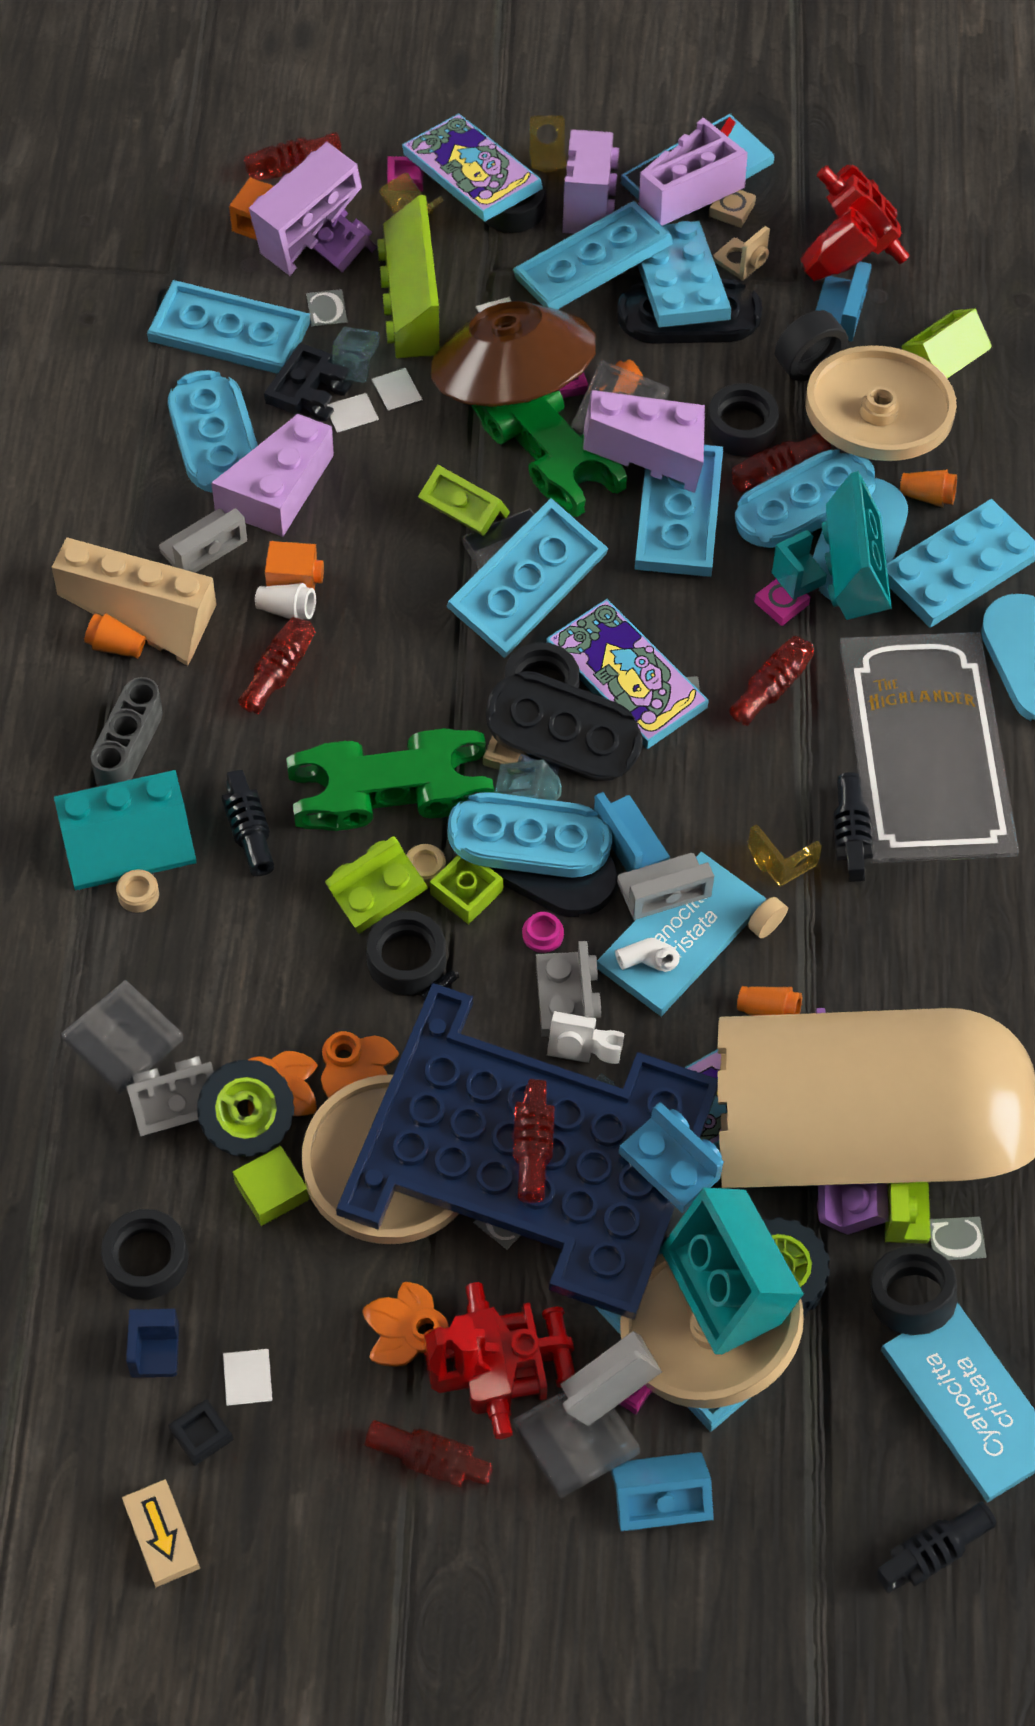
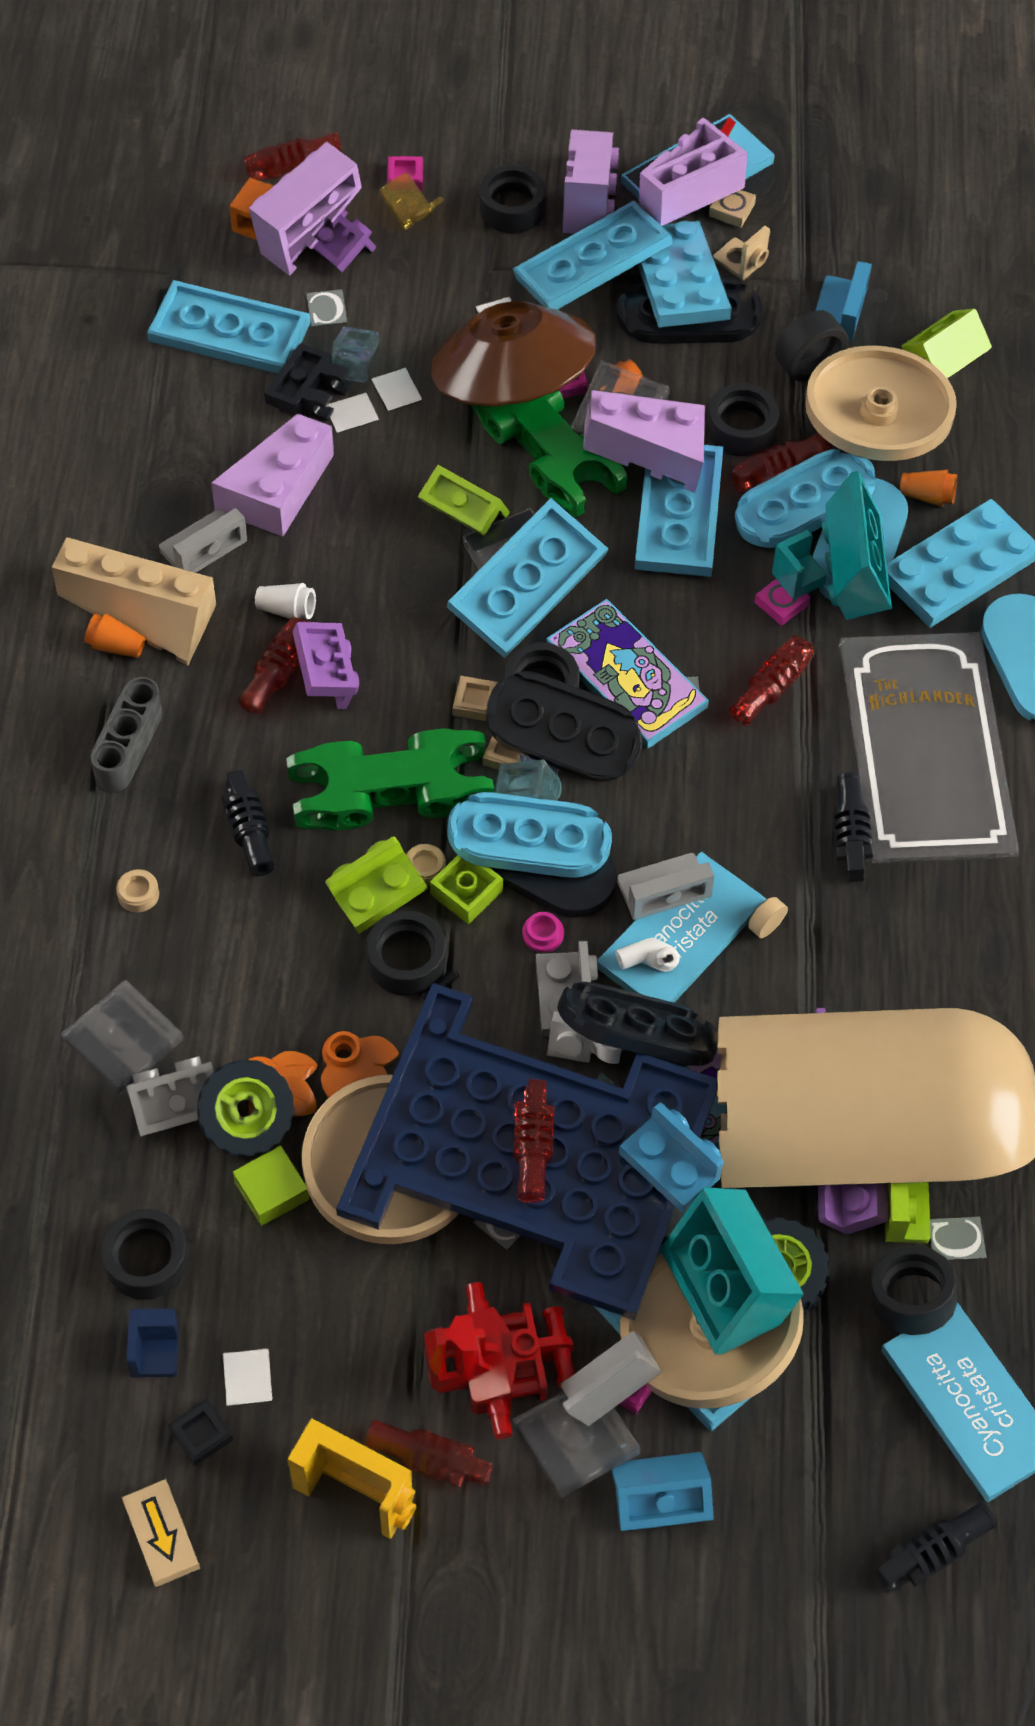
(125, 829): teal slope -> none
(210, 425): medium azure tile -> none
(293, 564): orange brick -> none
(326, 661): none -> medium lavender bracket
(360, 1468): none -> yellow panel
(399, 1324): orange plate -> none
(410, 281): lime slope -> none
(472, 167): tile -> none
(472, 698): none -> tan tile
(547, 156): clear yellow bracket -> none
(631, 834): dark azure panel -> none
(638, 1023): none -> black tile
(769, 1001): orange cone -> none
(771, 860): clear yellow bracket -> none
(863, 225): red piece -> none

